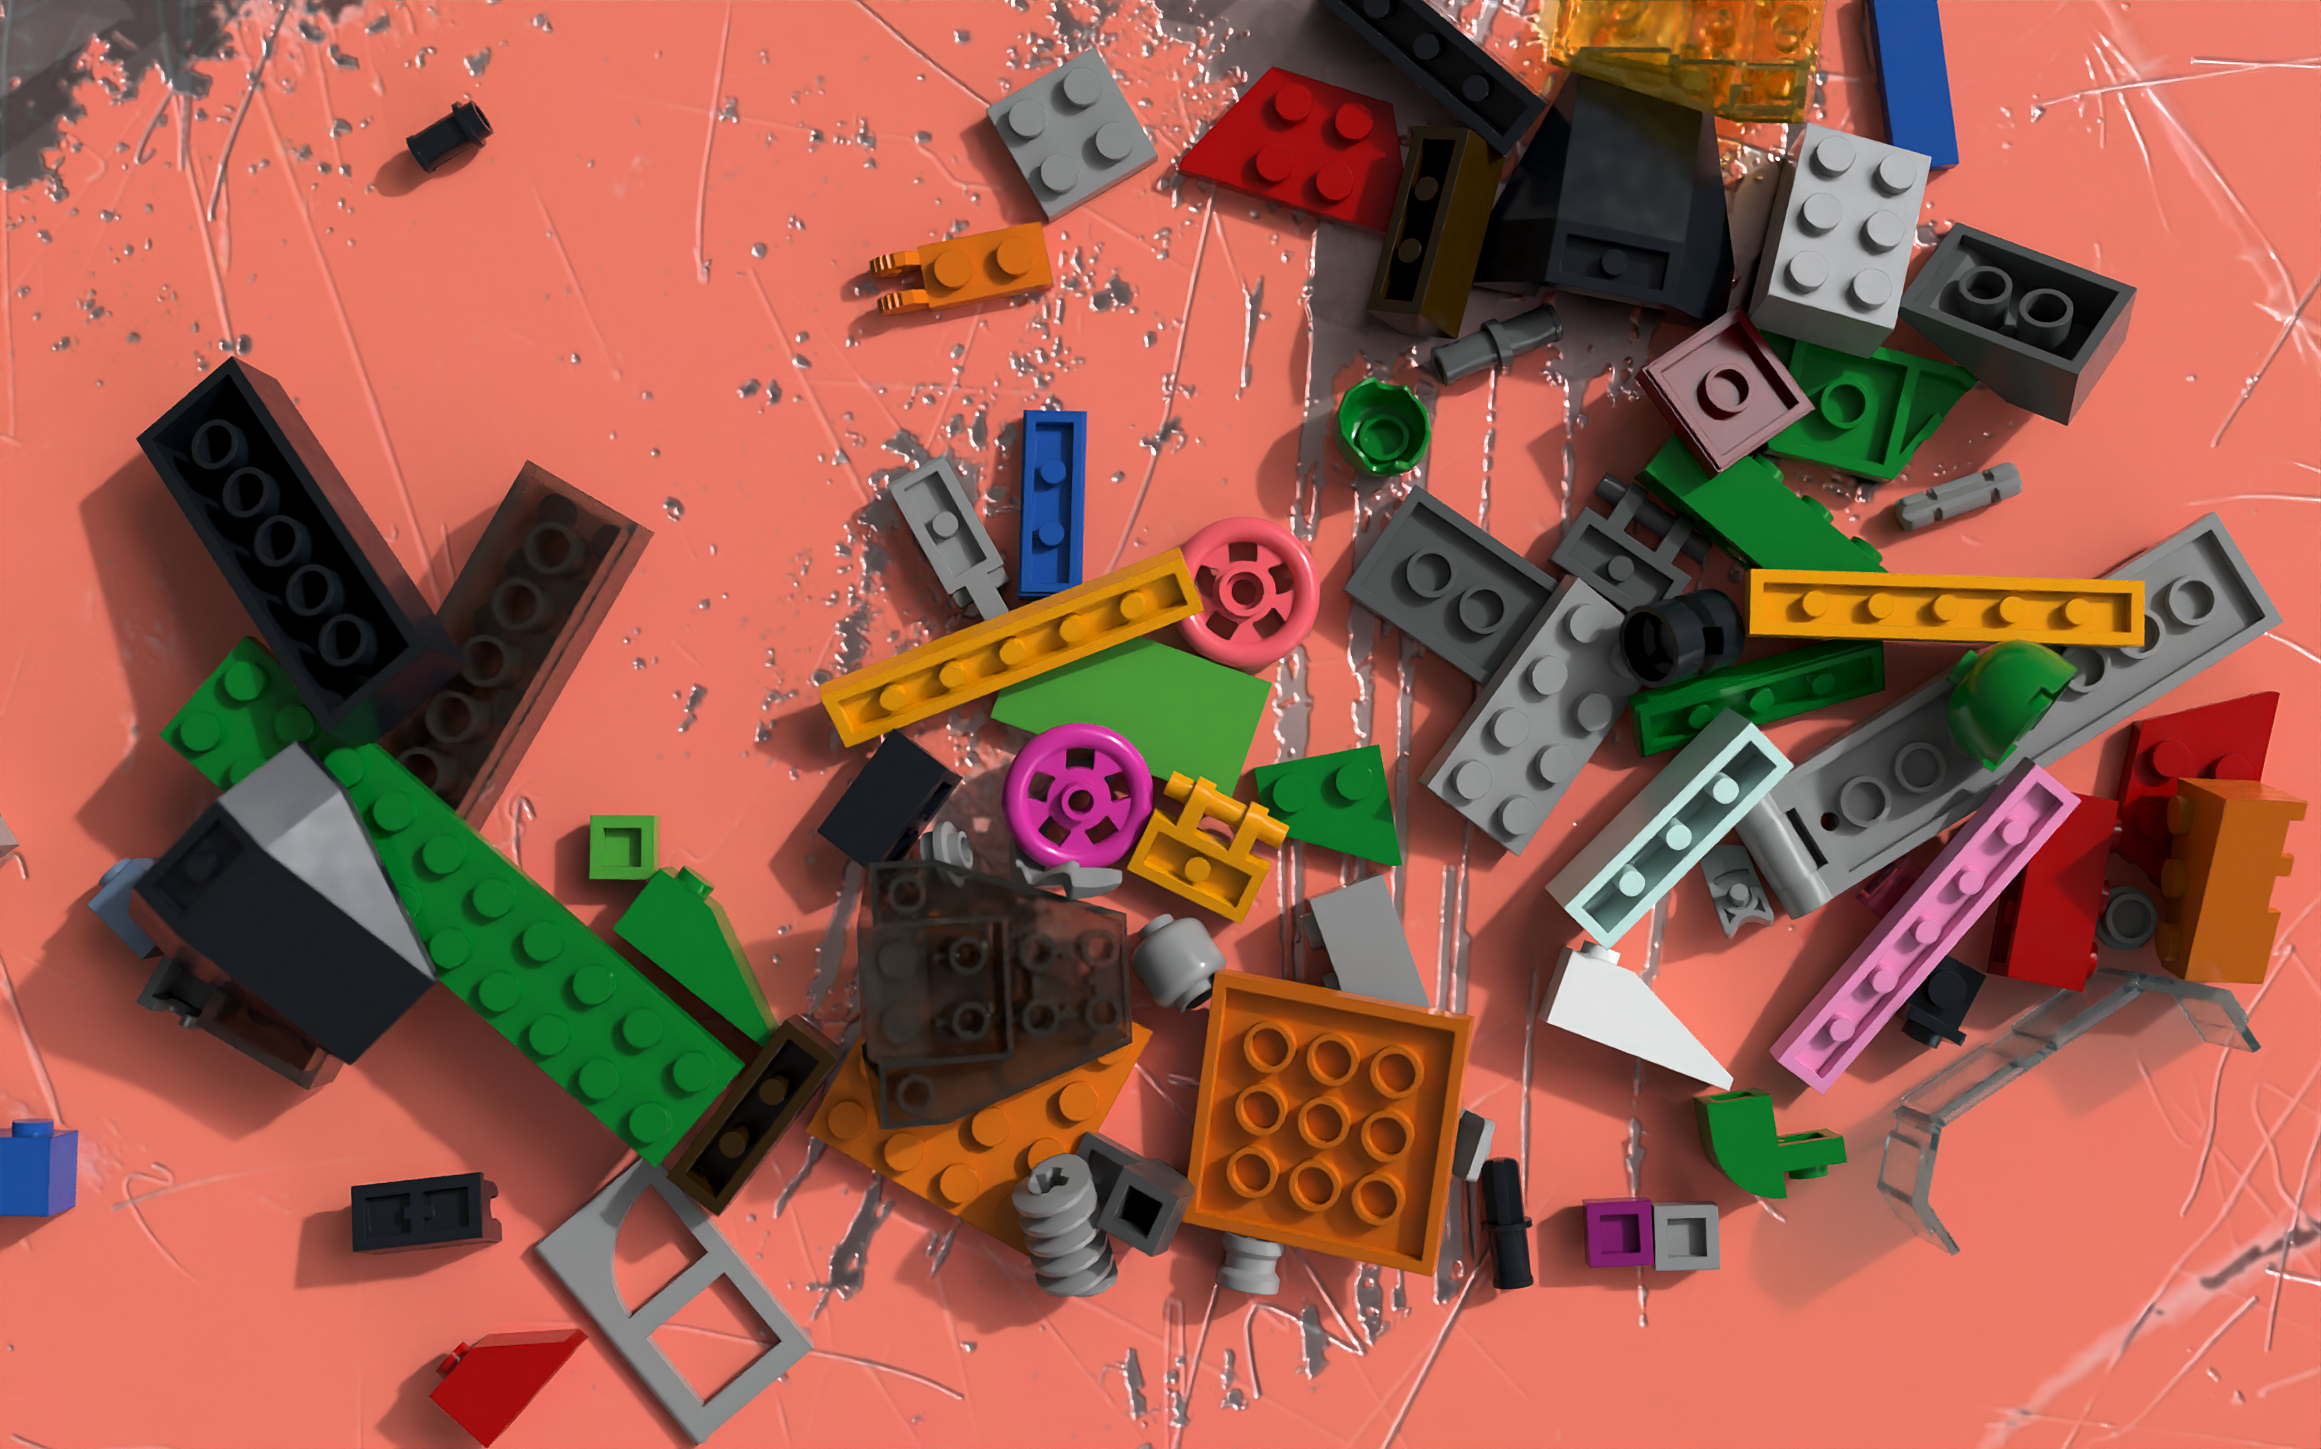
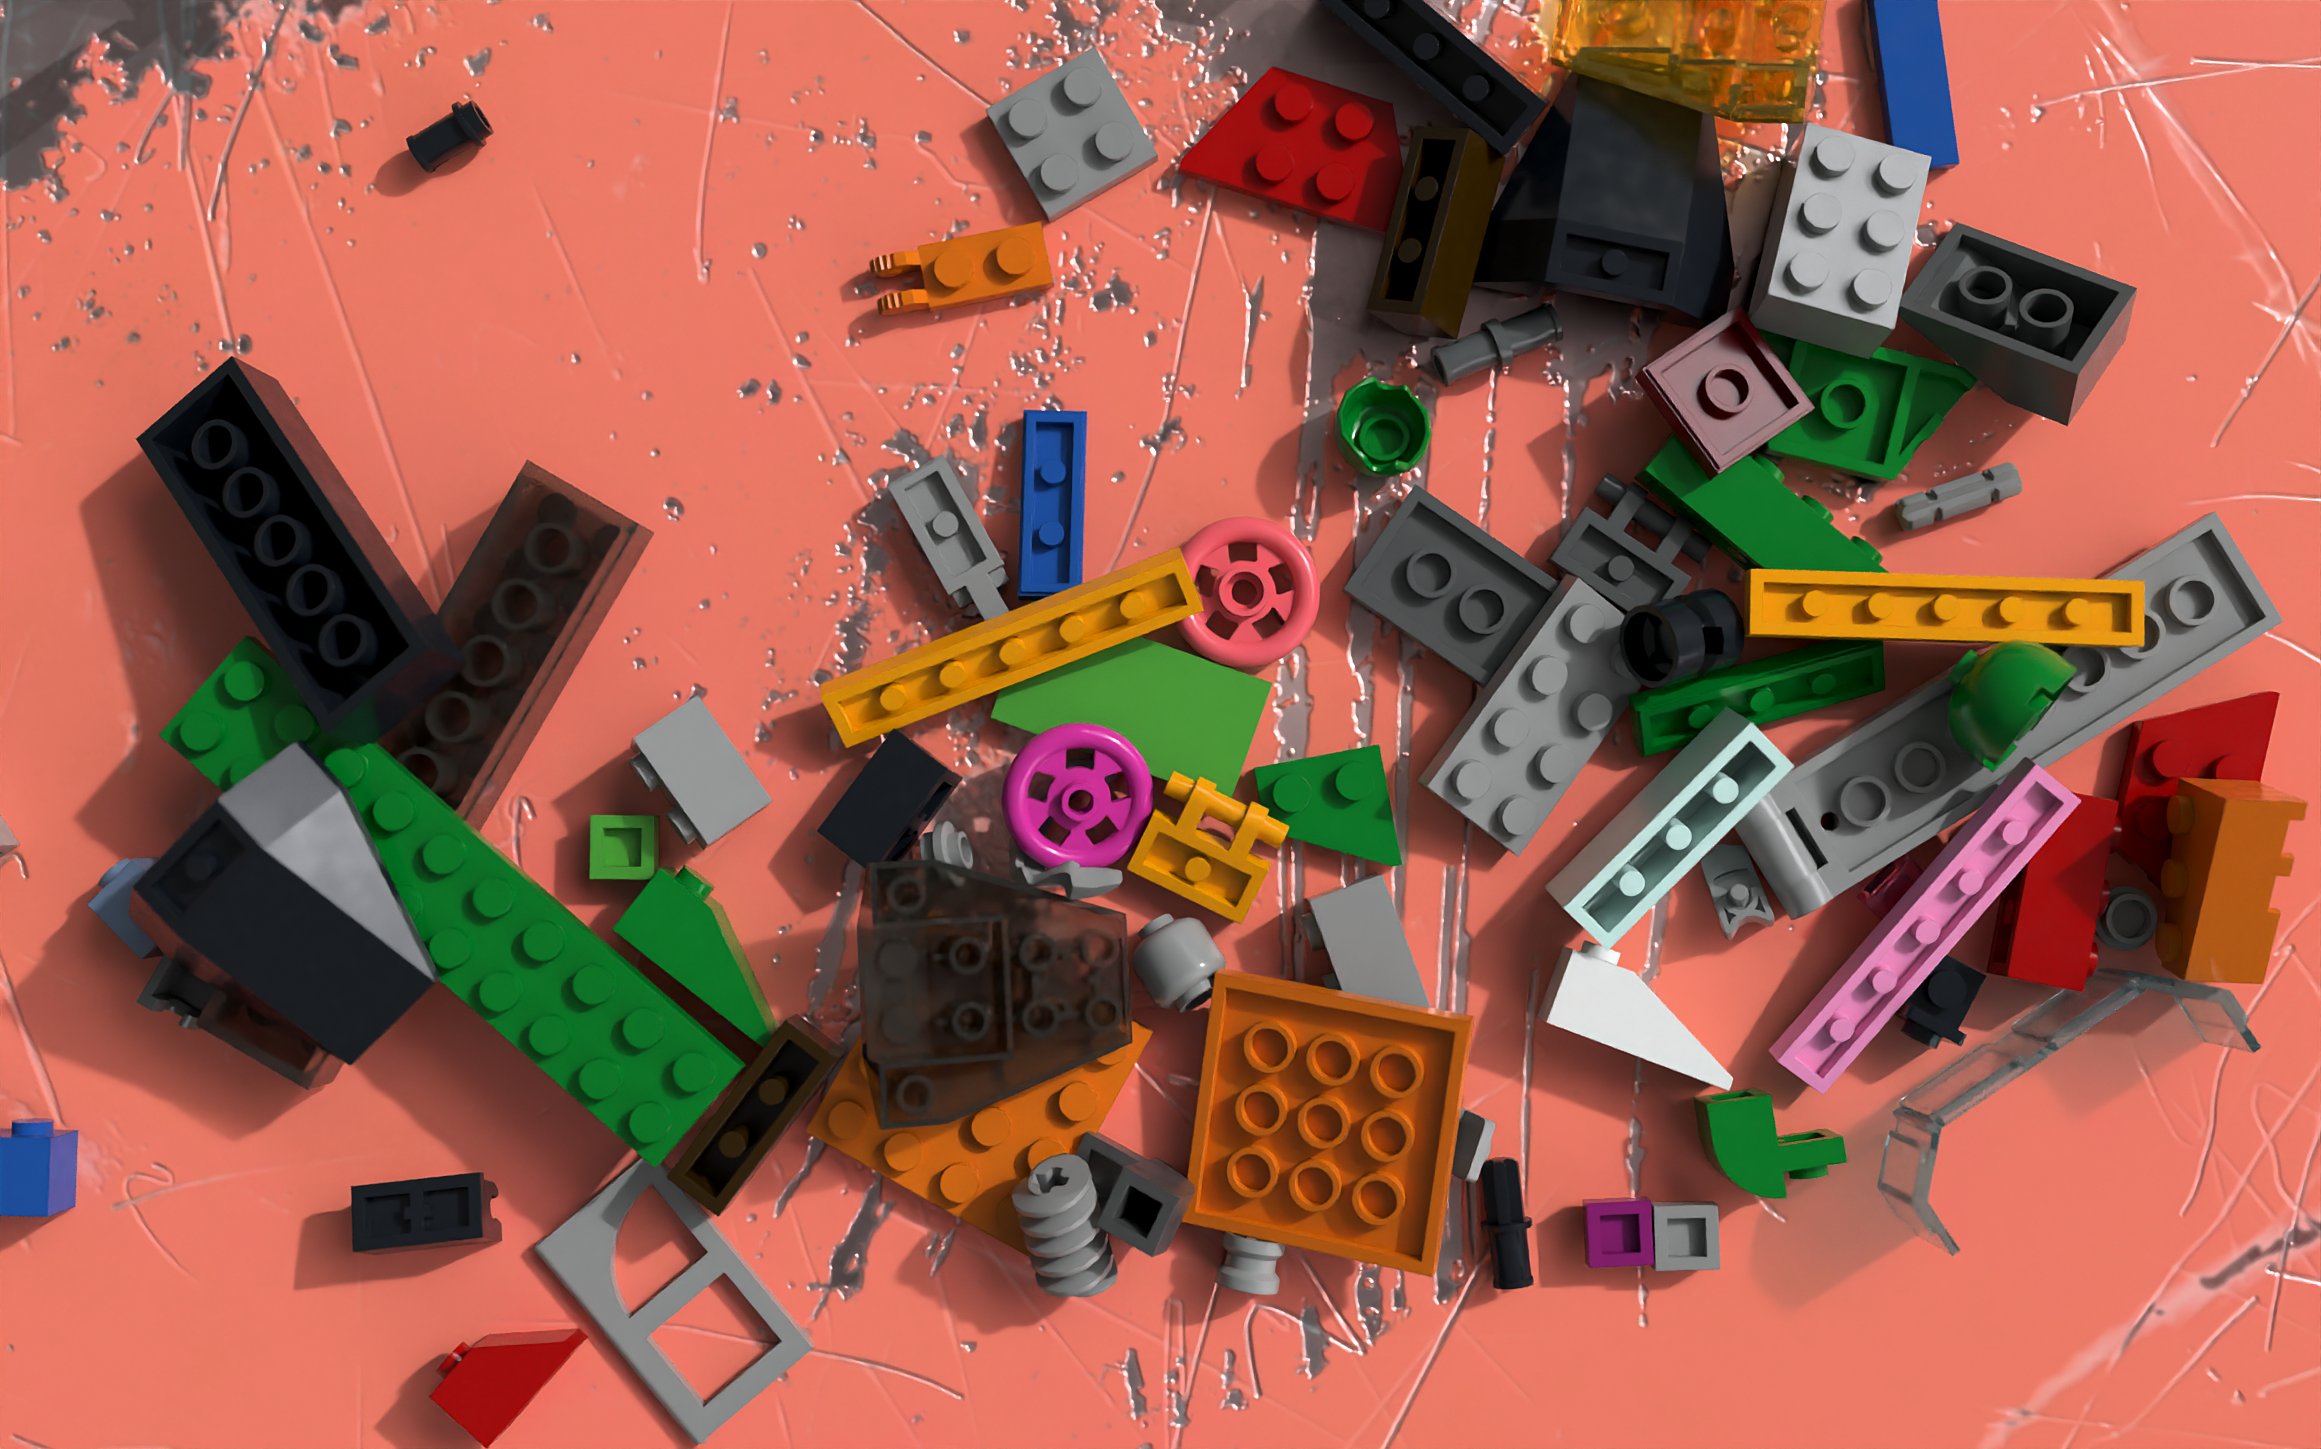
(697, 774): none -> light grey brick

